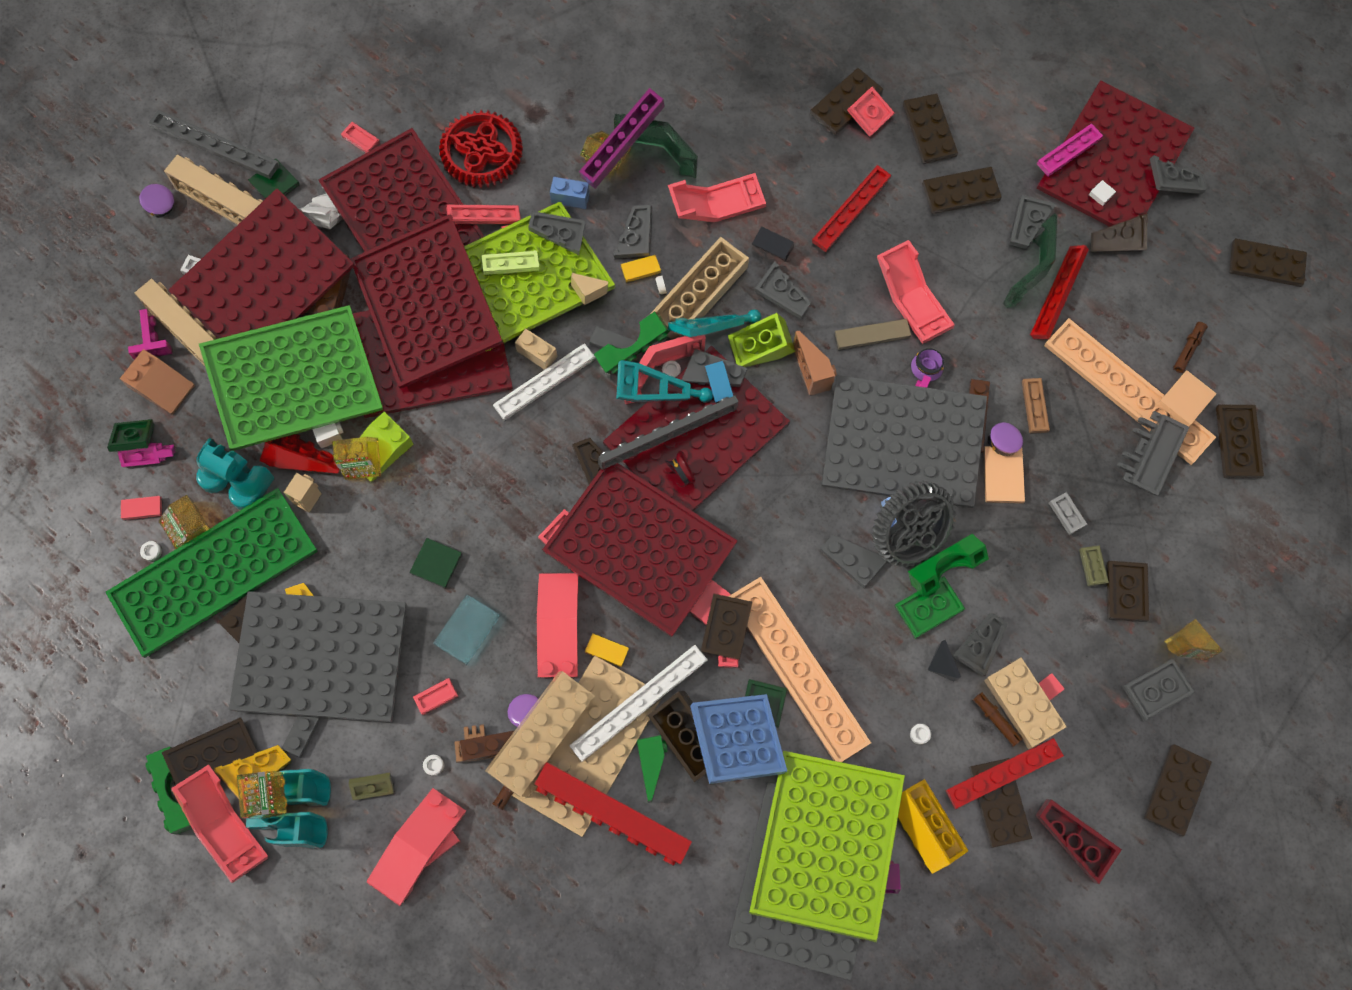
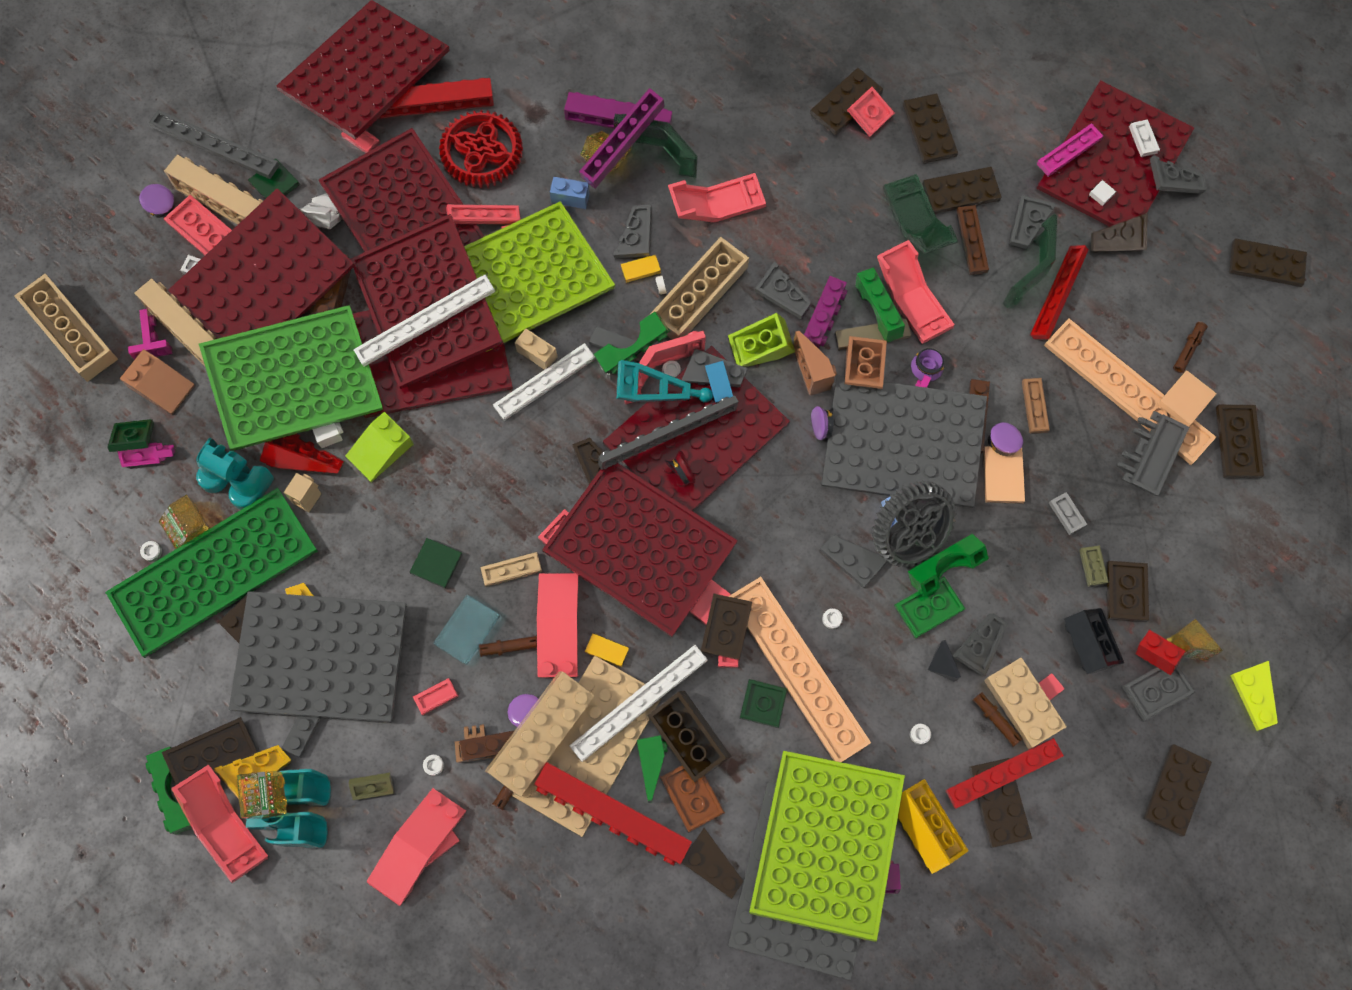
(66, 327): none -> tan brick
(141, 508): coral tile -> none
(197, 225): none -> coral plate
(357, 457): clear yellow slope -> none
(363, 69): none -> dark red plate
(424, 320): none -> white tile
(443, 97): none -> red brick
(507, 646): none -> reddish brown pin
(510, 262): yellowish green plate -> none
(511, 569): none -> tan tile
(559, 230): dark grey wing -> none
(588, 288): tan slope -> none
(600, 110): none -> magenta brick
(693, 800): none -> dark orange tile
(708, 325): teal plate -> none
(712, 865): none -> dark brown wing
(738, 738): medium blue plate -> none
(773, 243): black hinge -> none
(822, 422): none -> medium lavender piece
(825, 310): none -> magenta brick
(832, 618): none -> white tile
(851, 208): red plate -> none
(865, 362): none -> nougat slope
(887, 316): none -> green arch
(917, 216): none -> clear green windscreen
(972, 240): none -> reddish brown plate
(1084, 845): dark red wedge -> none
(1093, 640): none -> black slope
(1144, 138): none -> white plate
(1160, 652): none -> red brick
(1257, 694): none -> neon yellow wing

